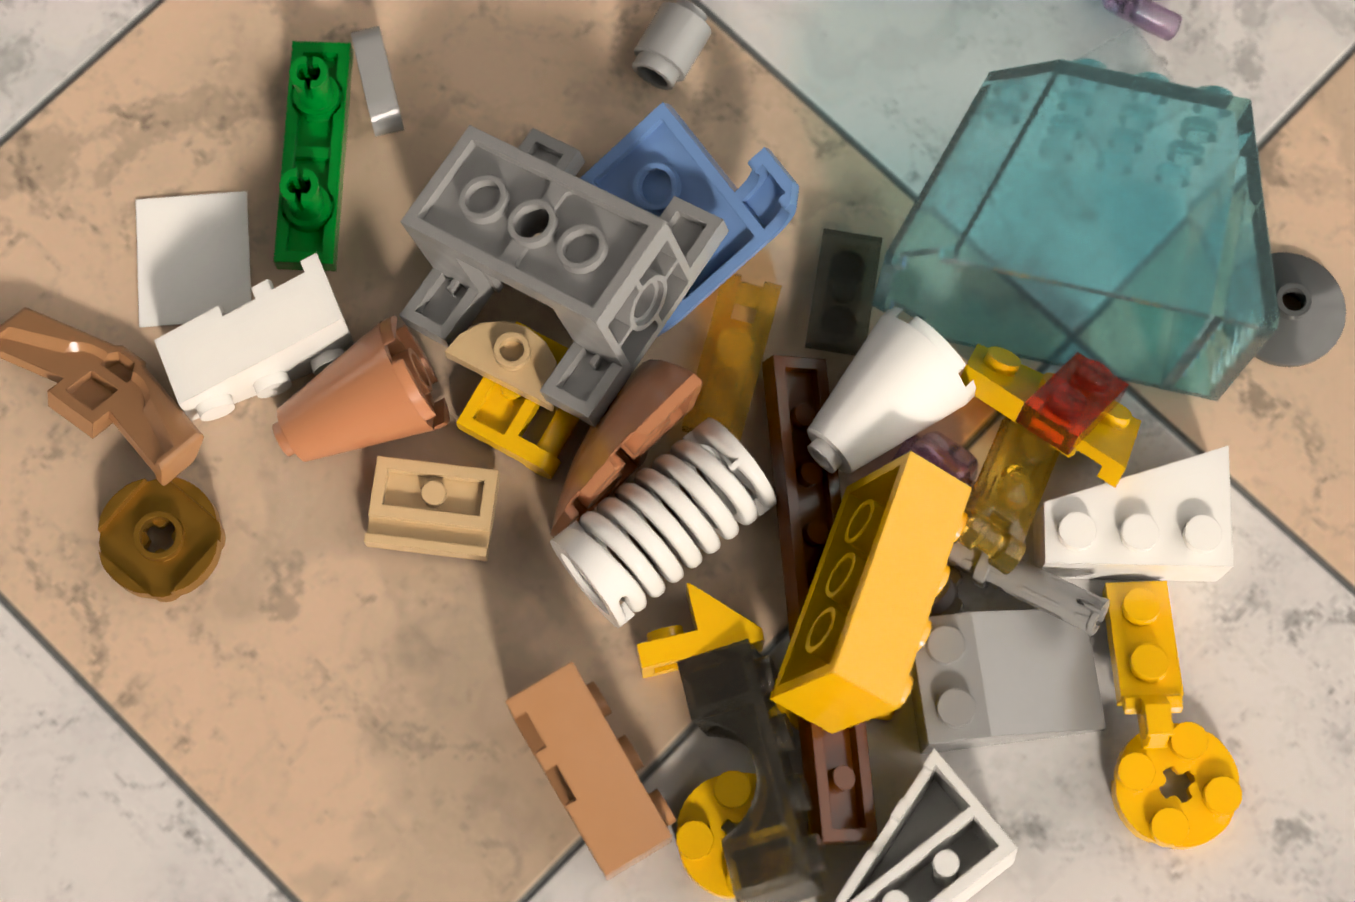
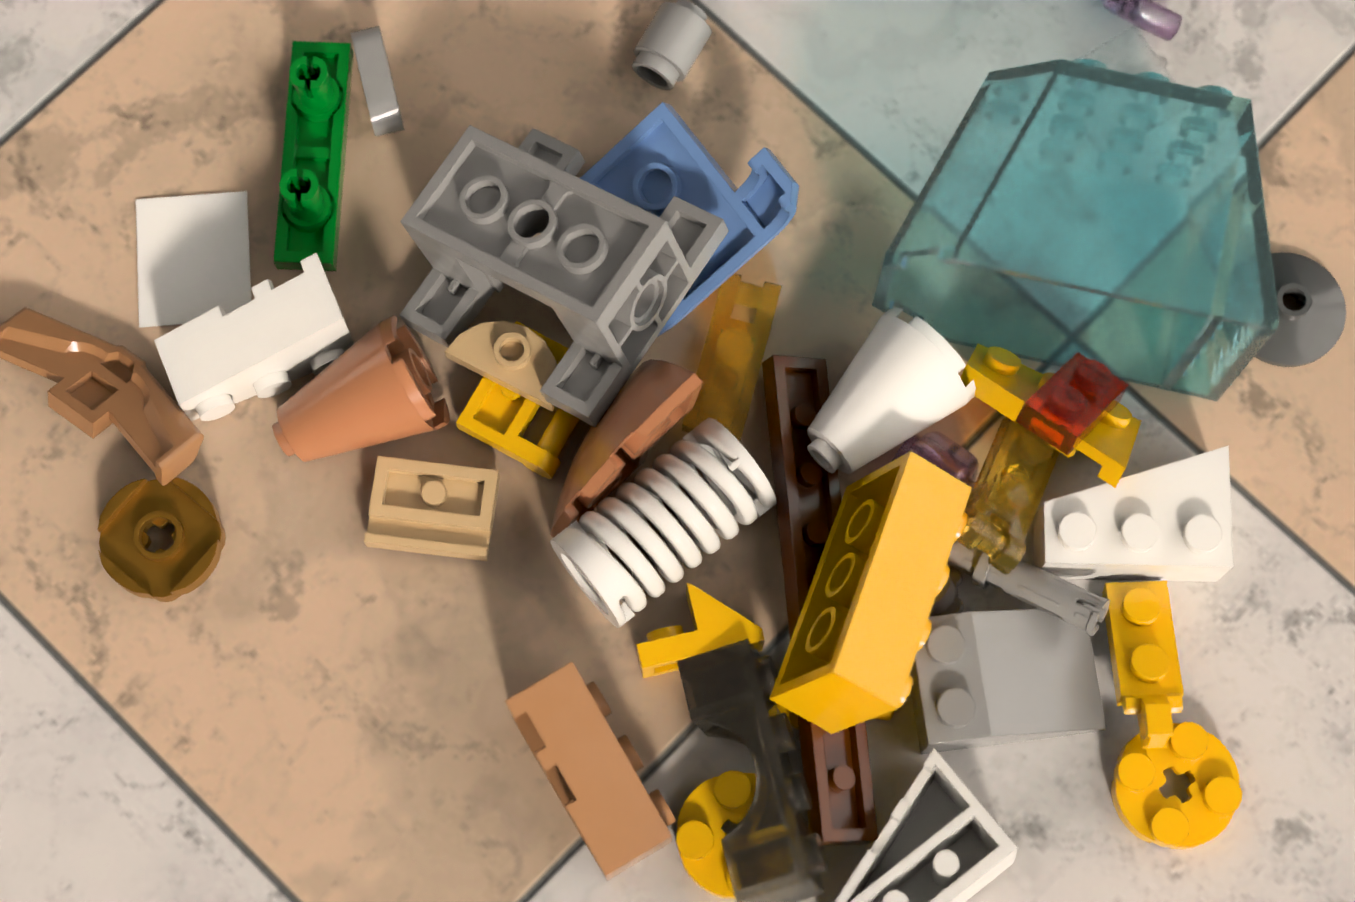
(843, 292): clear smoke plate -> none

